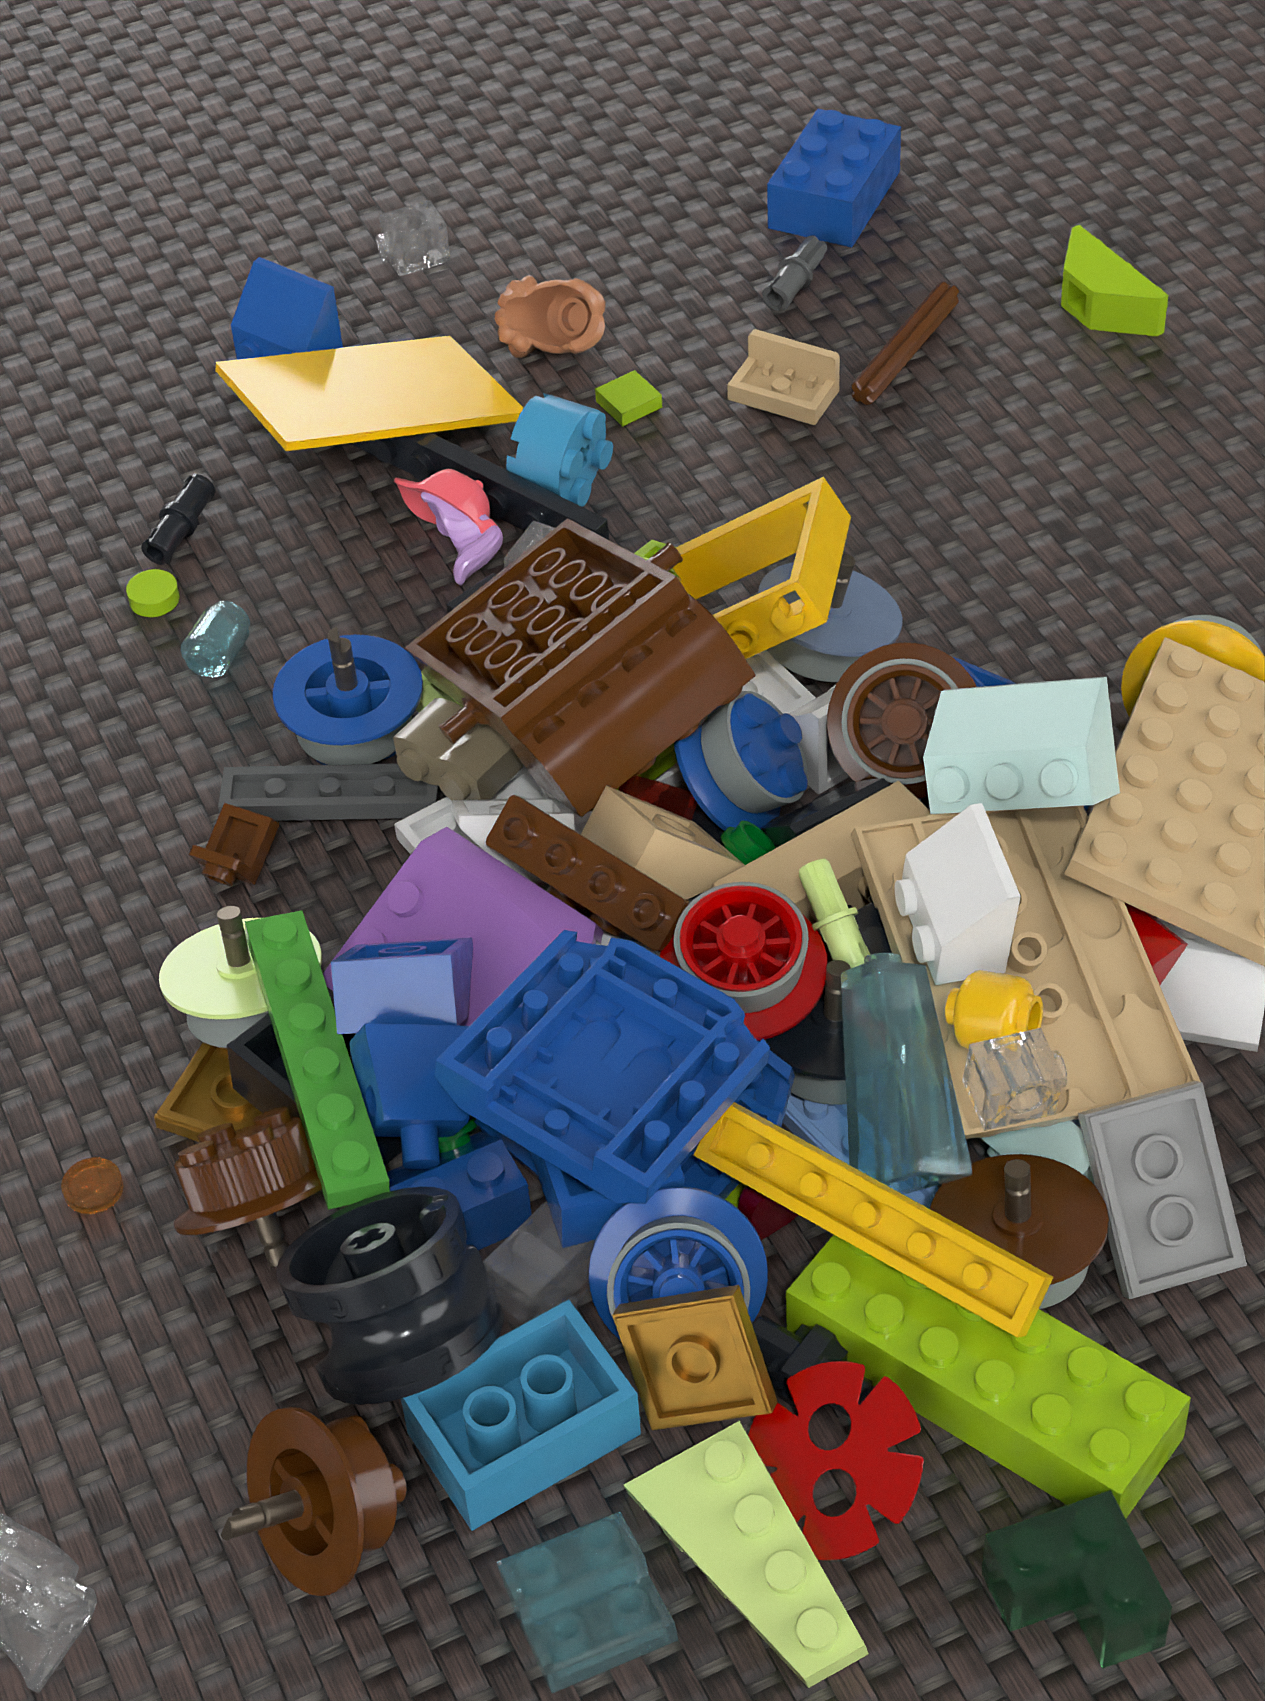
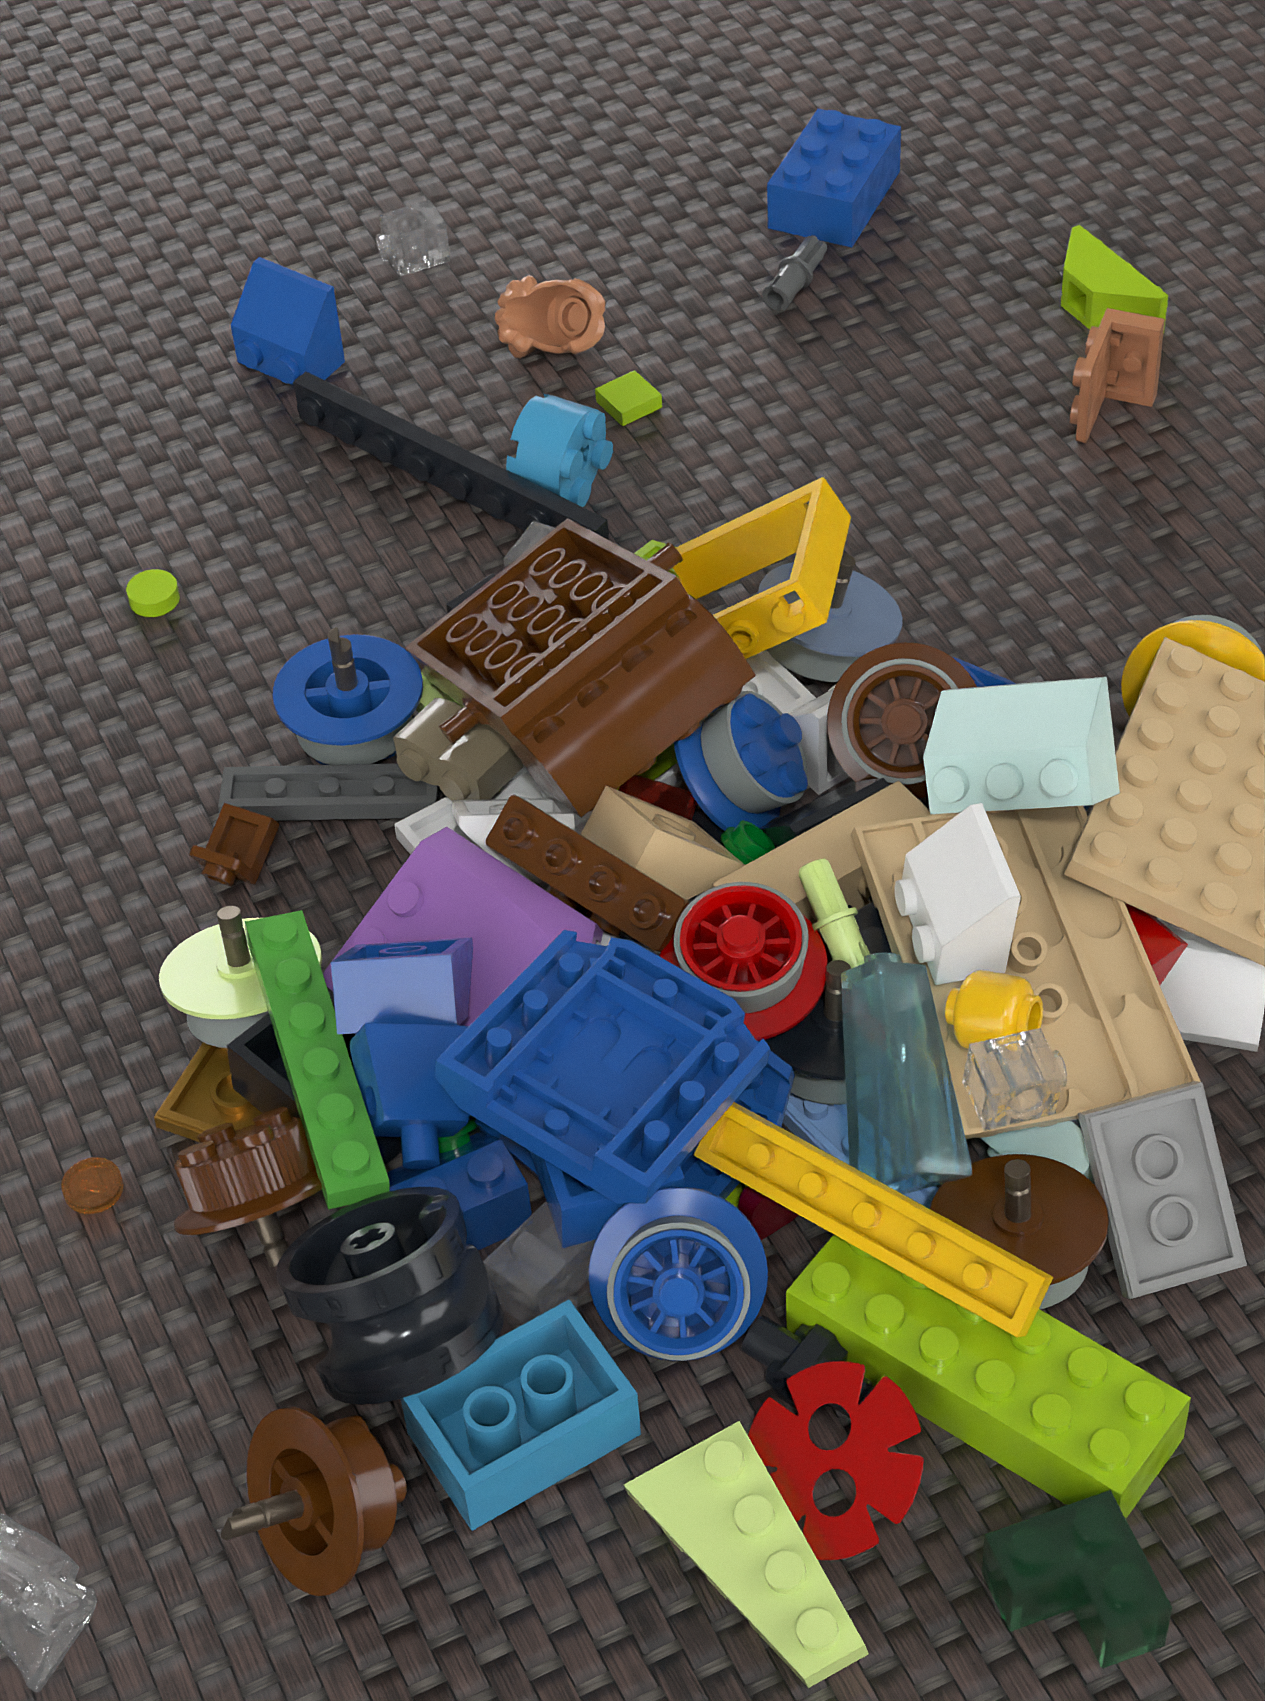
(178, 519): black pin -> none
(216, 639): clear light blue brick -> none
(368, 392): yellow piece -> none
(460, 512): hair -> none
(586, 1602): clear light blue slope -> none
(695, 1358): pearl gold tile -> none
(786, 377): tan bracket -> none
(904, 343): reddish brown axle -> none
(1118, 366): none -> nougat bracket

